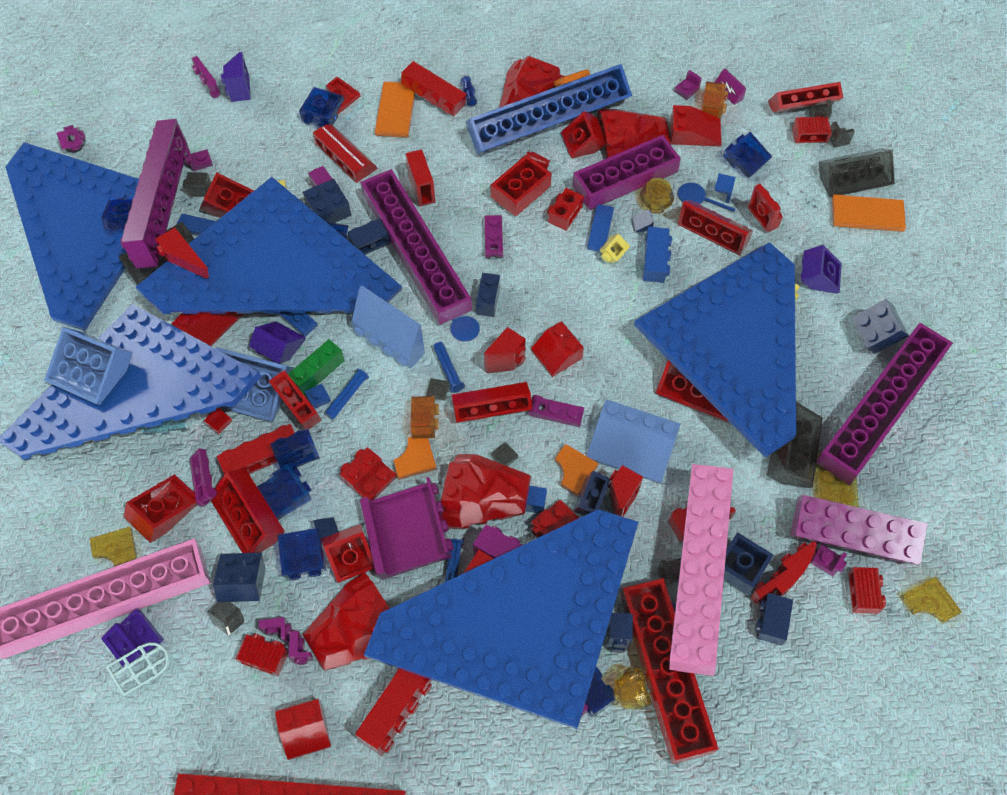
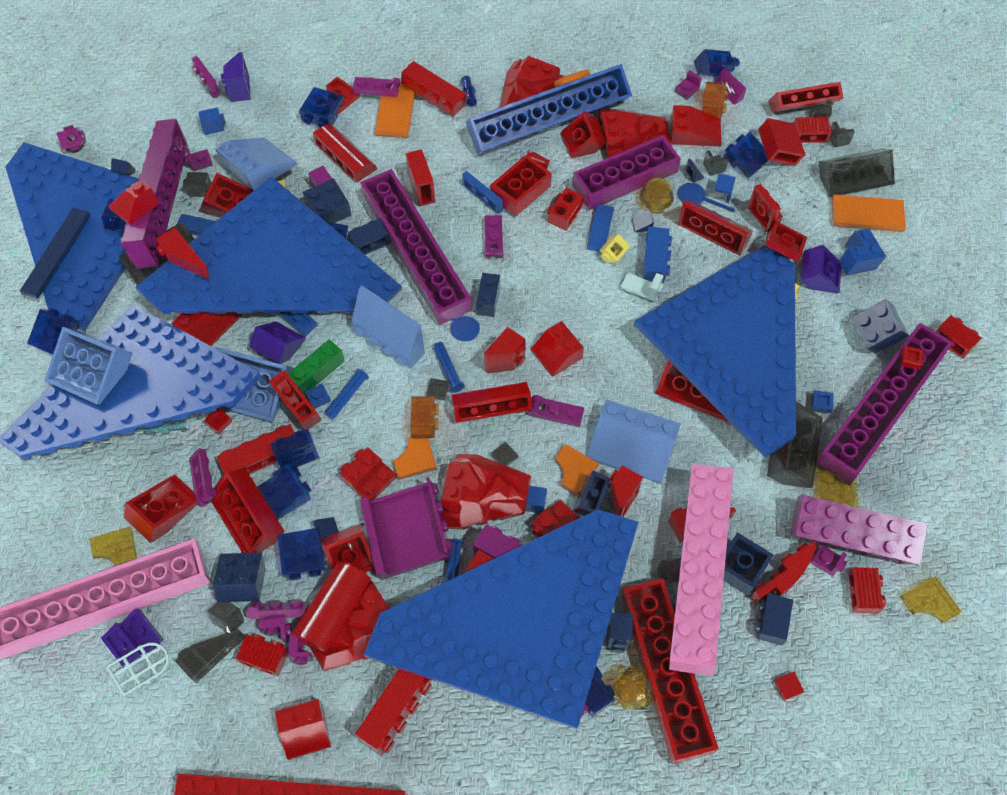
(48, 329): none -> clear blue plate
(55, 253): none -> dark blue tile
(121, 166): none -> dark blue slope
(134, 202): none -> red slope
(205, 655): none -> clear smoke slope
(212, 121): none -> blue brick
(254, 160): none -> medium blue slope
(277, 609): none -> magenta plate
(331, 606): none -> red brick
(376, 86): none -> magenta plate
(482, 192): none -> blue tile
(643, 287): none -> light aqua bracket
(693, 171): none -> dark blue slope
(712, 62): none -> clear blue brick
(715, 164): none -> clear smoke panel
(781, 141): none -> red brick
(786, 241): none -> red plate
(789, 686): none -> red tile
(822, 401): none -> blue plate
(862, 253): none -> blue brick
(911, 357): none -> red tile
(963, 337): none -> red brick

